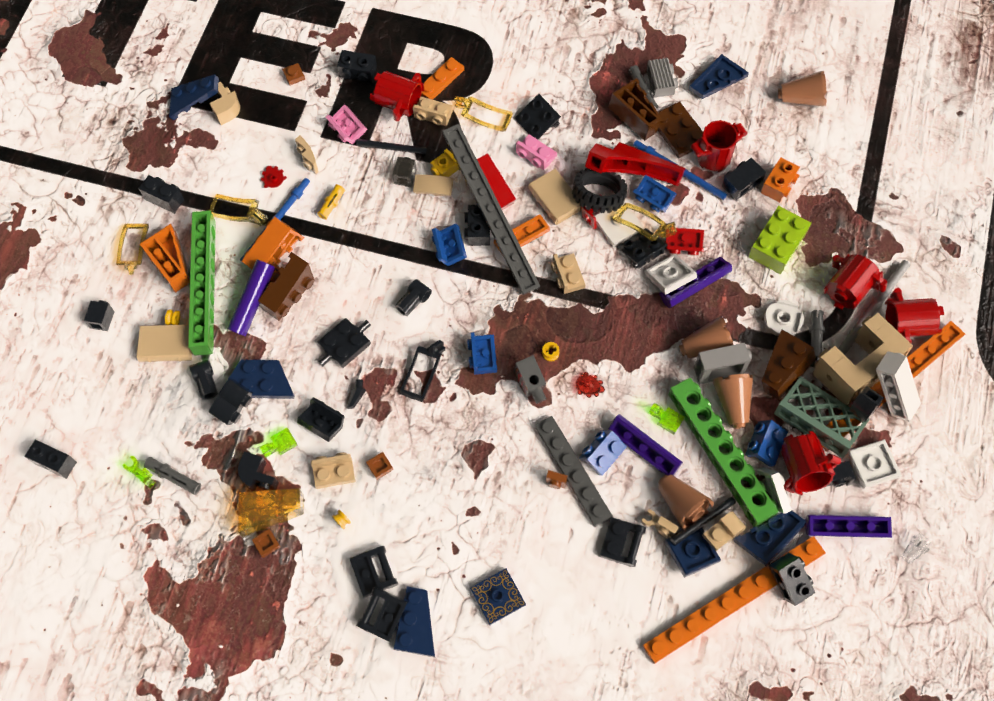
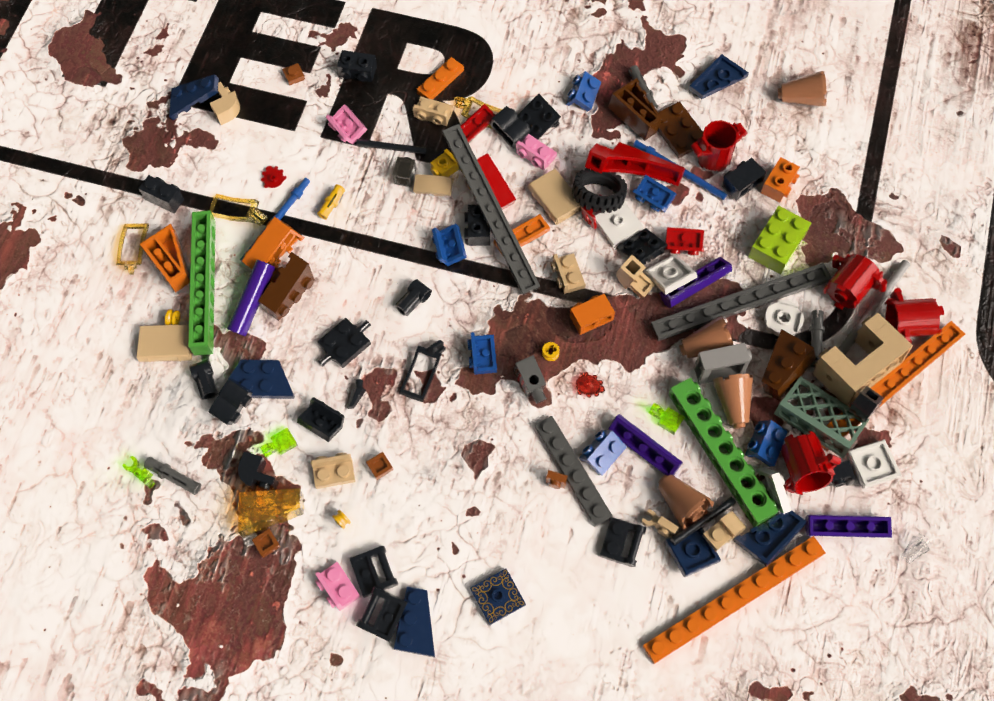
(50, 459): black brick -> none
(99, 315): black brick -> none
(307, 154): tan slope -> none
(338, 586): none -> bright pink bracket
(397, 93): red container -> none
(477, 122): none -> red tile
(510, 126): none -> black brick
(583, 91): none -> blue bracket
(592, 313): none -> orange brick
(631, 276): none -> tan brick
(661, 77): light grey brick -> none
(664, 230): clear yellow sword -> none
(740, 301): none -> dark grey plate
(792, 578): brick -> none
(898, 385): white brick -> none

